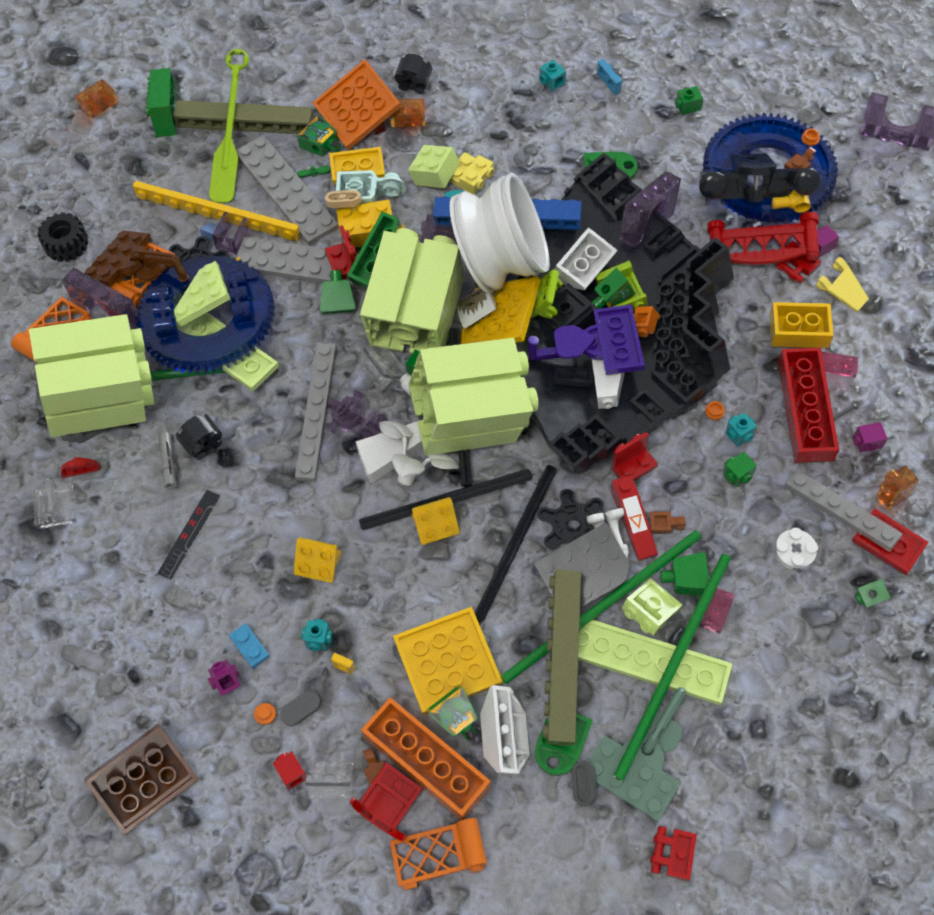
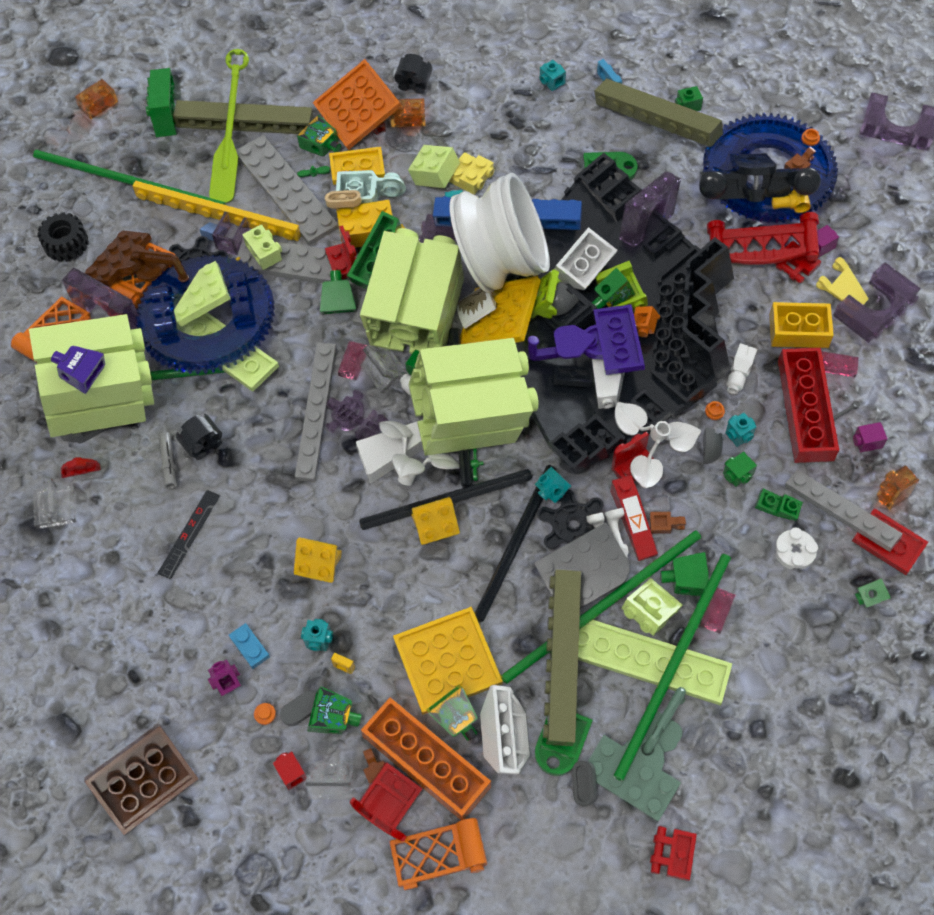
(79, 366): none -> dark purple torso
(107, 173): none -> green piece
(262, 246): none -> yellowish green brick
(331, 713): none -> green torso
(352, 360): none -> clear pink plate
(475, 464): none -> green piece
(552, 485): none -> teal brick
(563, 300): none -> dark grey brick
(659, 112): none -> olive brick
(680, 436): none -> white plant
(711, 445): none -> dark grey brick
(740, 368): none -> white piece
(779, 506): none -> green slope
(869, 322): none -> clear purple arch

